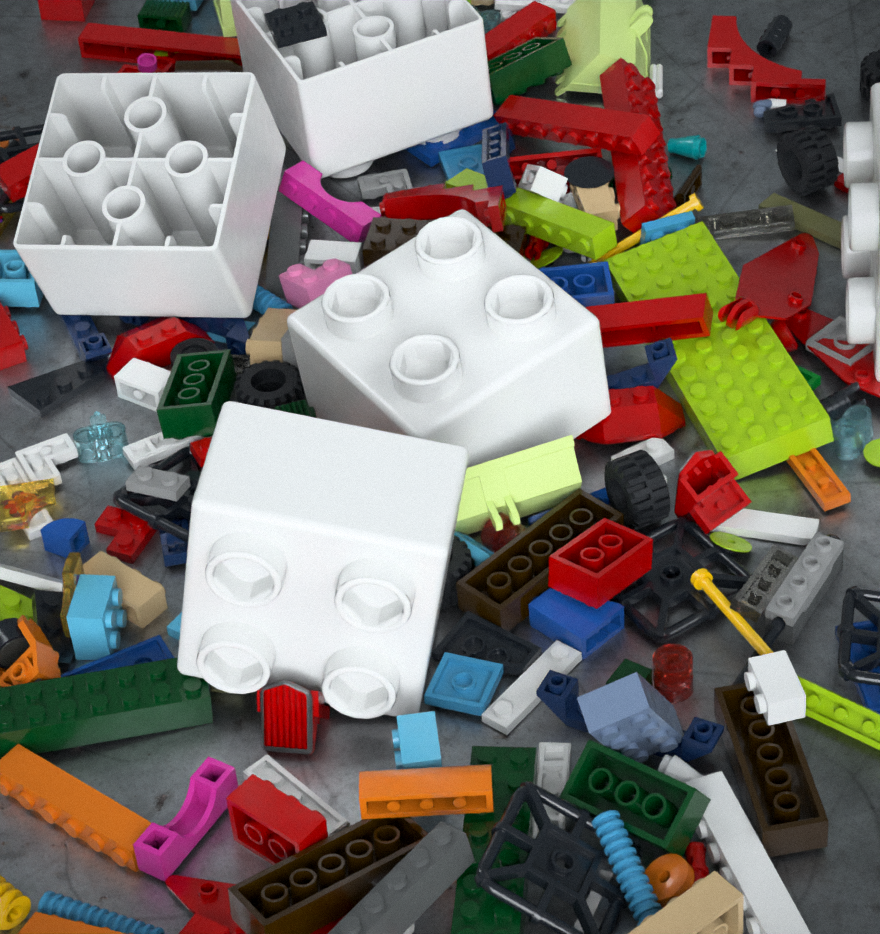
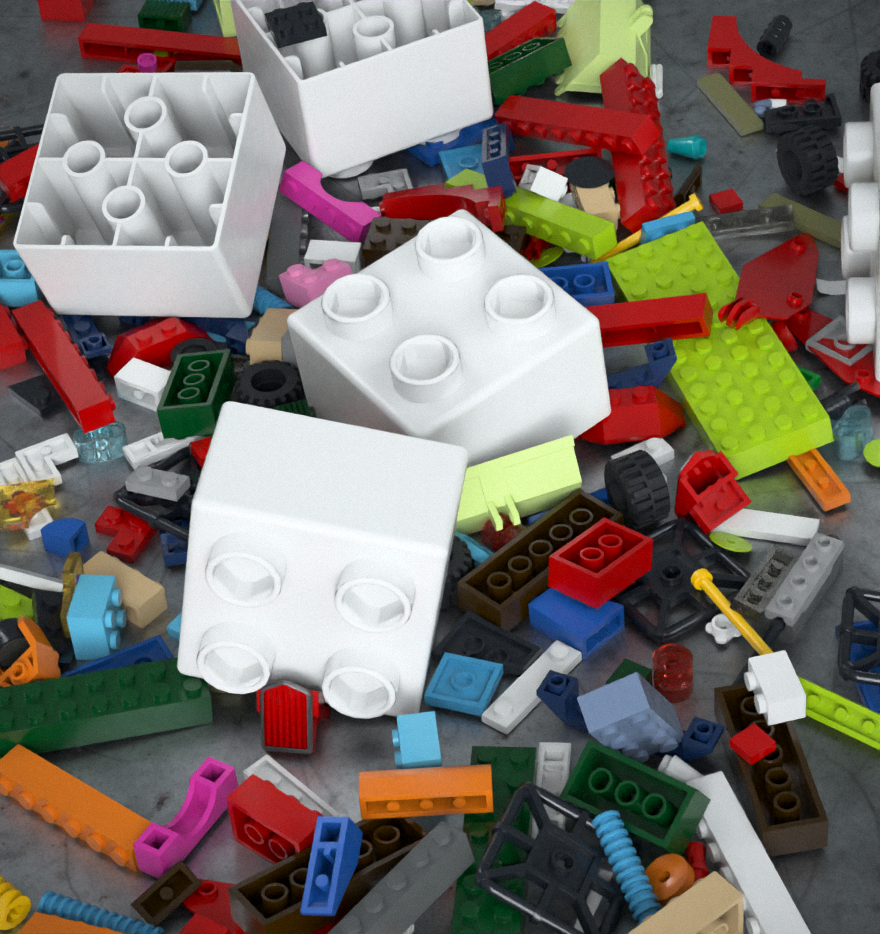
(65, 366): none -> red brick
(166, 894): none -> dark brown slope
(330, 865): none -> blue slope
(722, 629): none -> white plate
(726, 201): none -> red tile
(730, 104): none -> olive tile
(752, 744): none -> red tile
(831, 287): none -> white sticker

